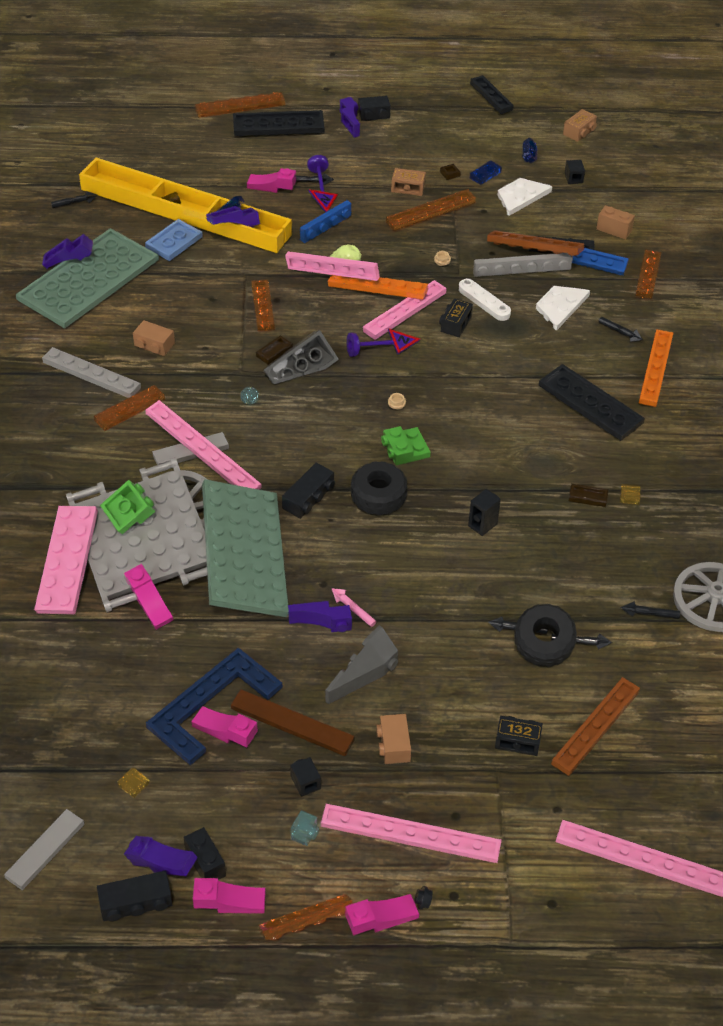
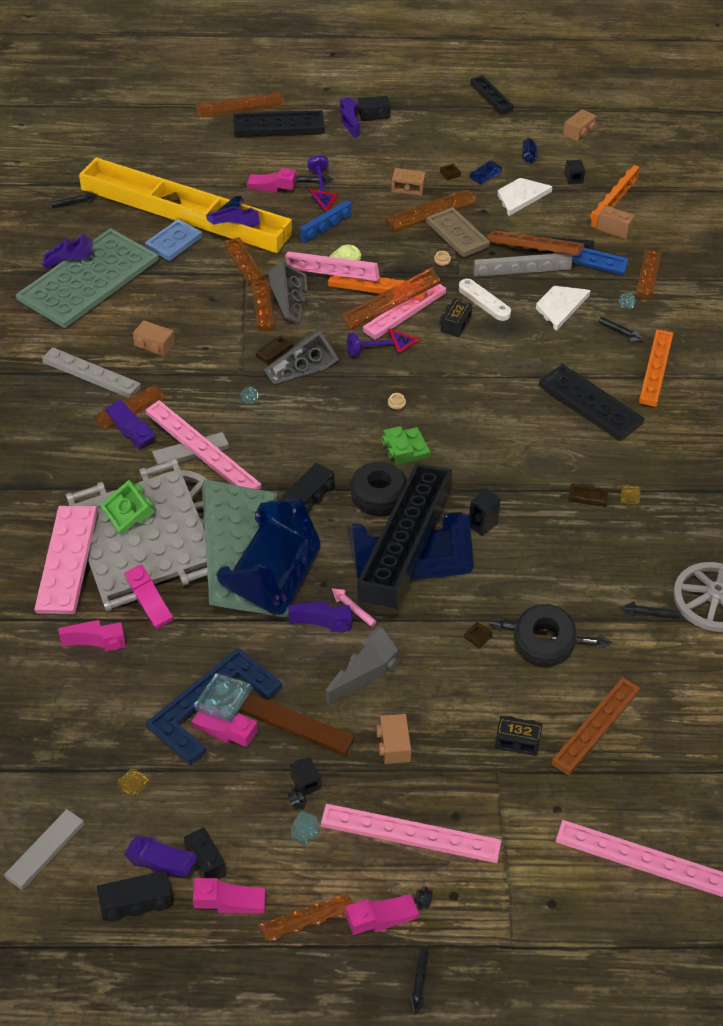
(91, 633): none -> dark pink slope
(130, 424): none -> dark purple slope
(223, 697): none -> clear light blue plate
(243, 260): none -> clear orange plate
(275, 556): none -> clear blue windscreen
(289, 289): none -> dark grey wedge
(297, 798): none -> black plate
(391, 298): none -> clear orange plate
(404, 536): none -> black brick
(417, 999): none -> black piece
(445, 554): none -> clear blue windscreen
(458, 232): none -> dark tan plate
(478, 635): none -> dark brown tile
(616, 194): none -> orange plate
(627, 300): none -> clear light blue plate

